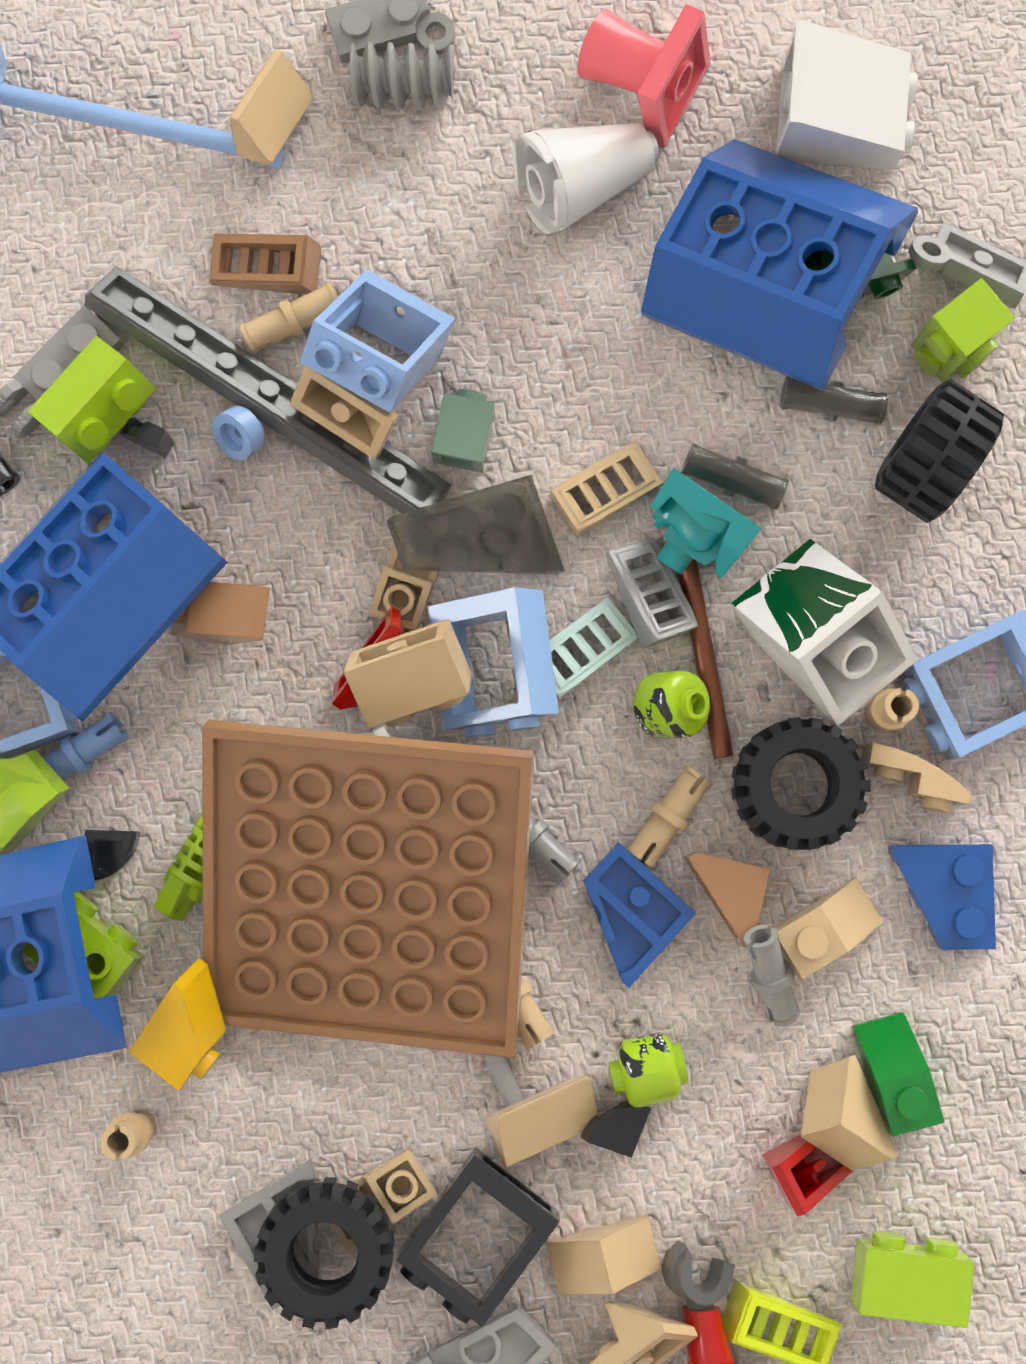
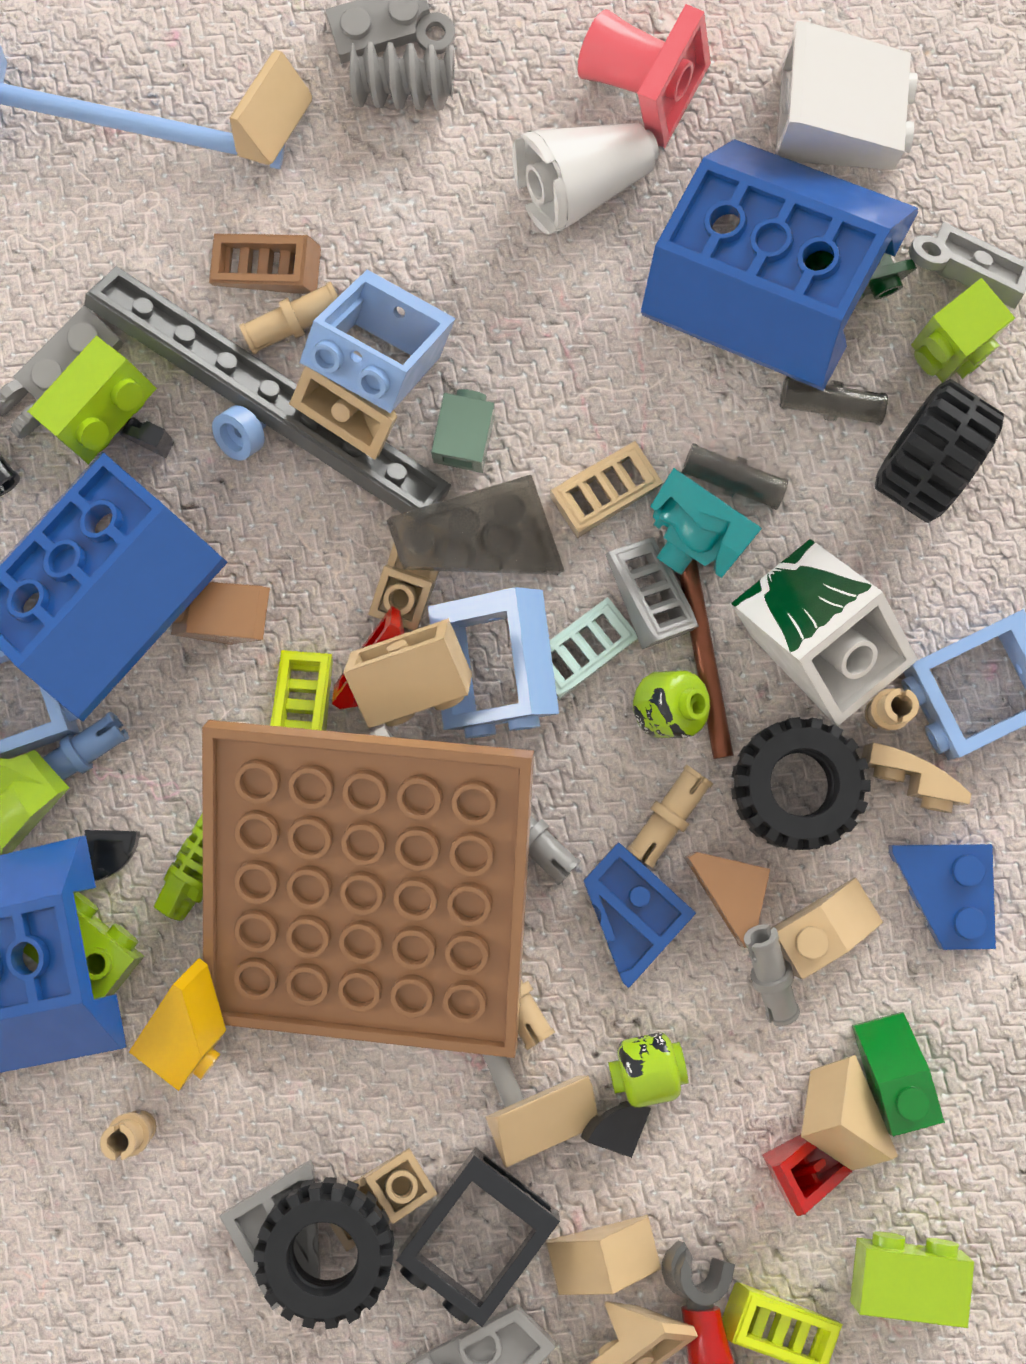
(282, 705): none -> neon yellow slope

